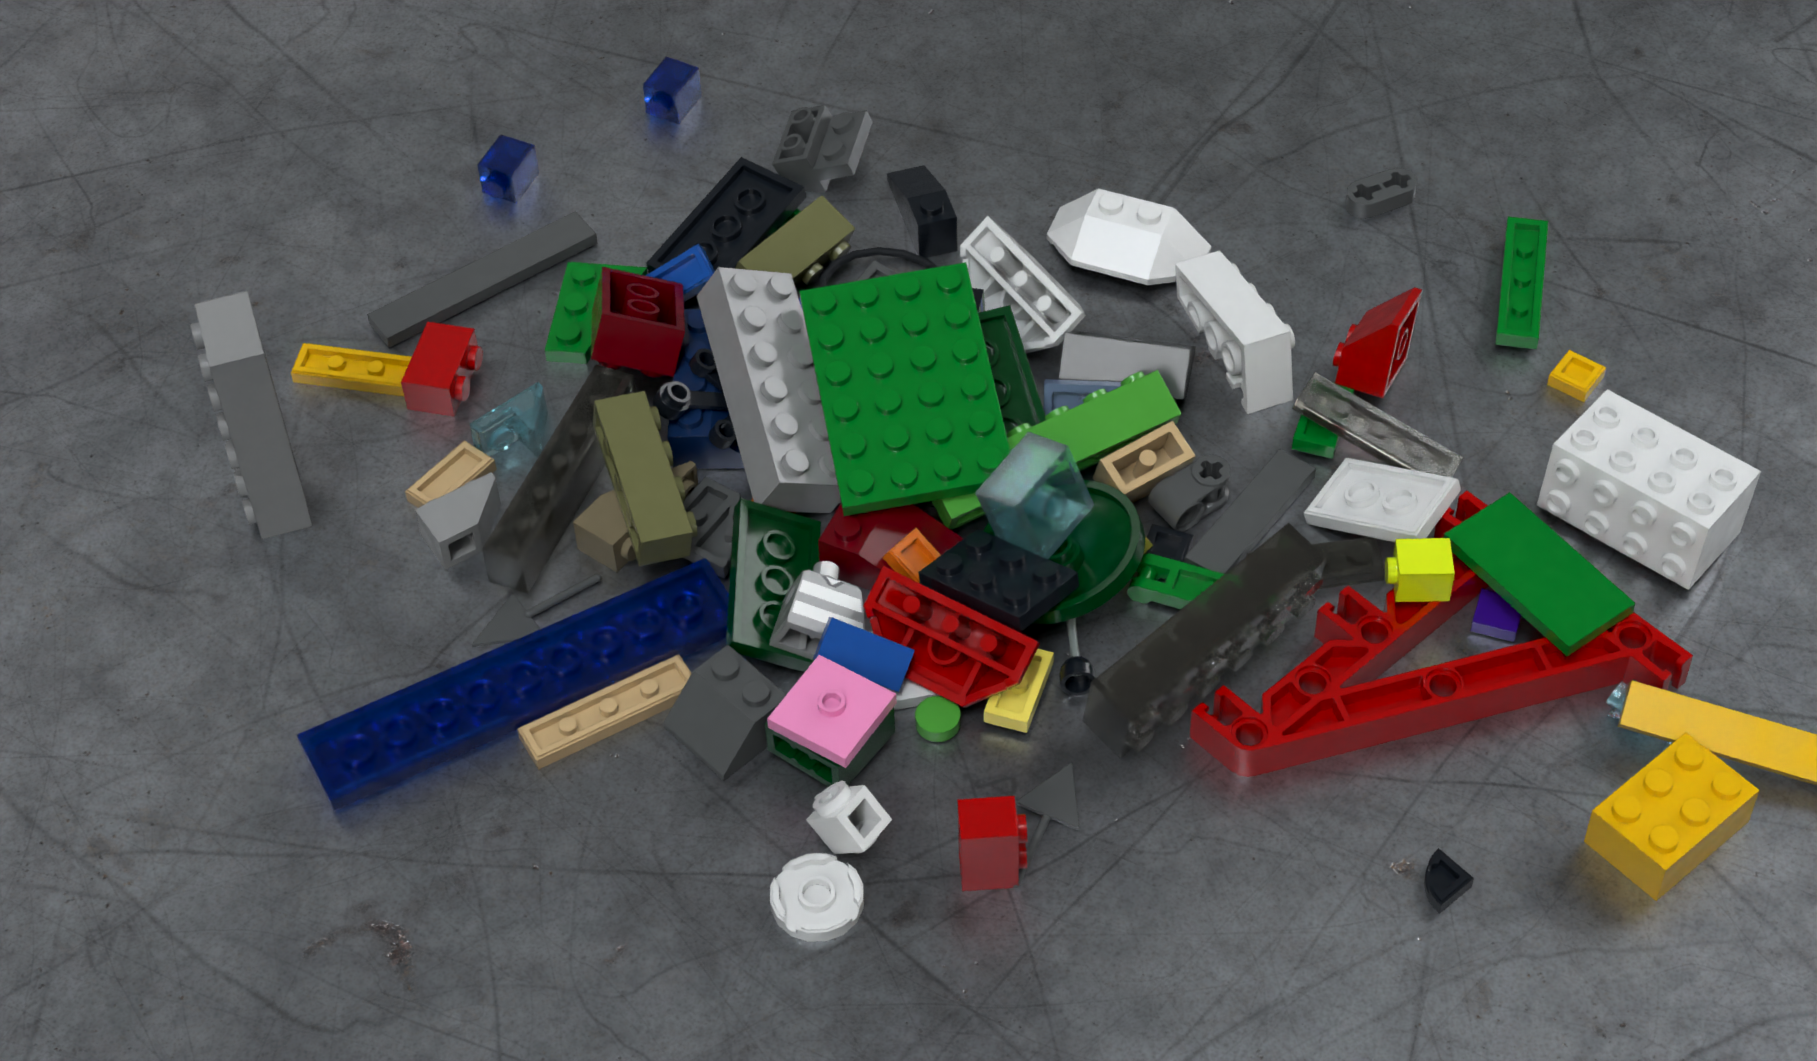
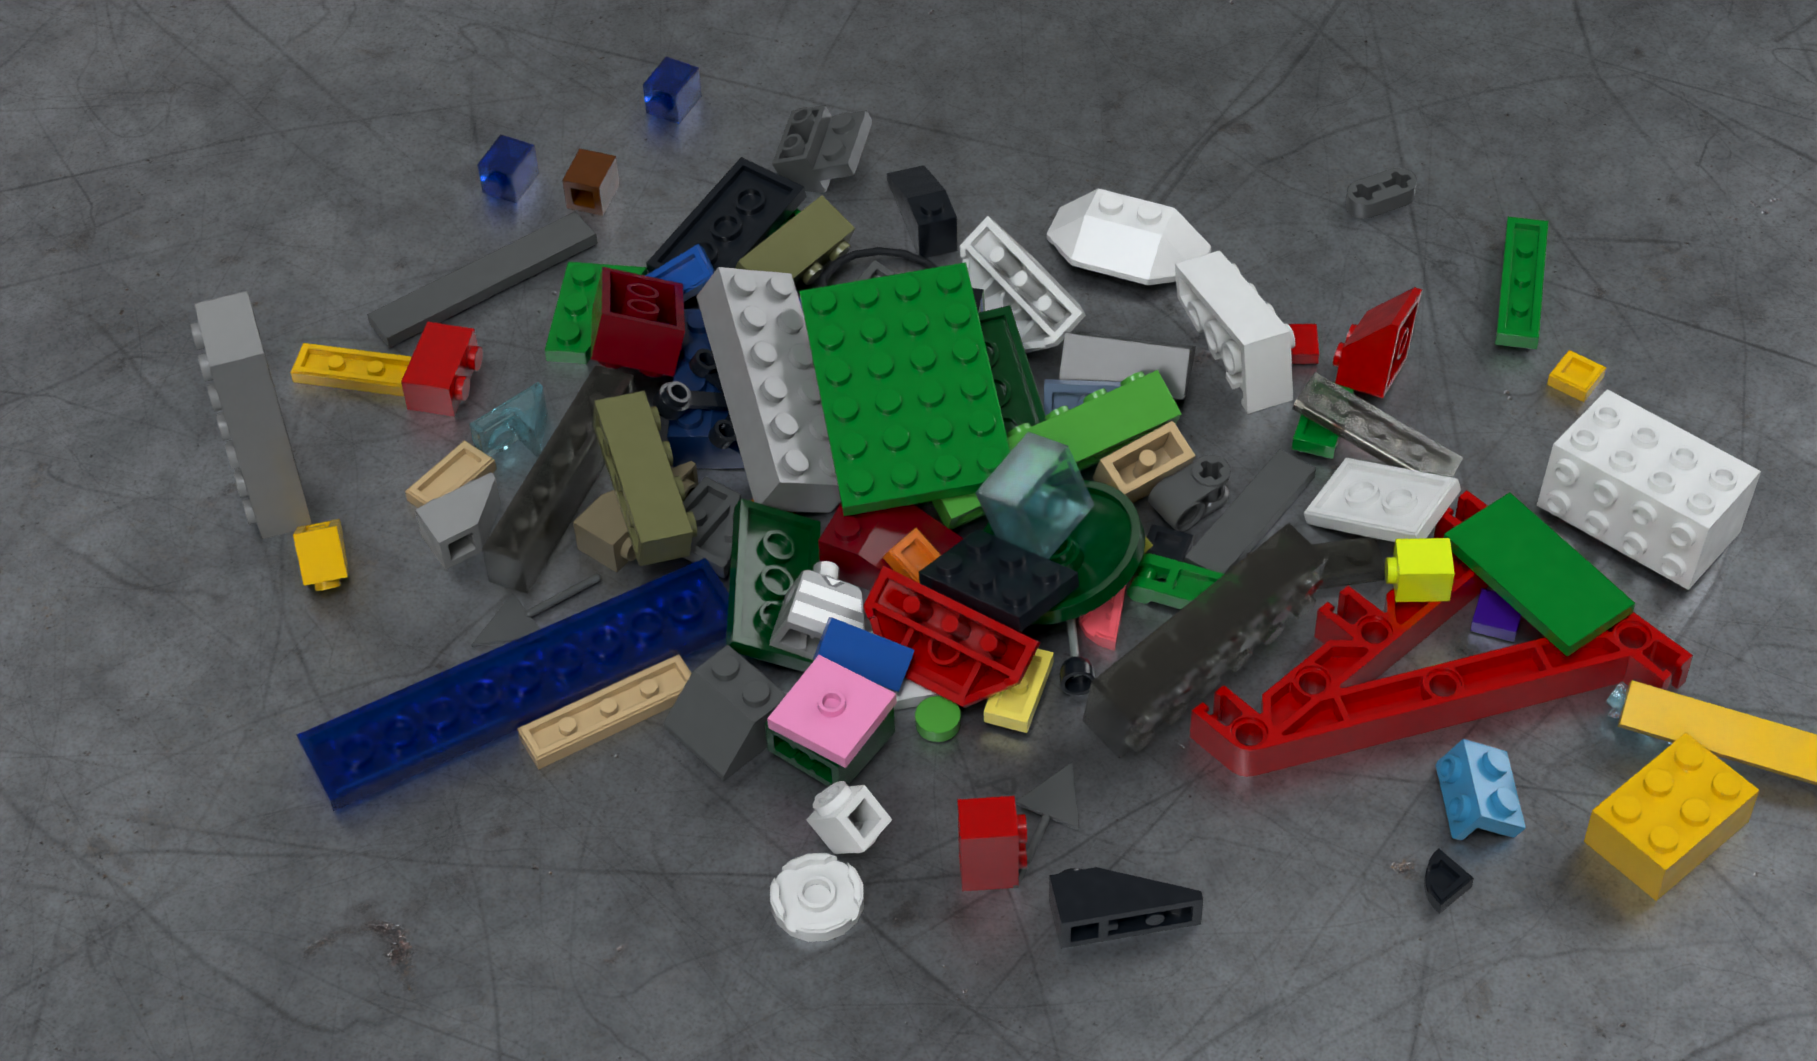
(321, 554): none -> yellow slope
(591, 182): none -> reddish brown brick
(1104, 622): none -> coral tile
(1112, 905): none -> black slope
(1306, 344): none -> red tile
(1479, 790): none -> dark azure bracket

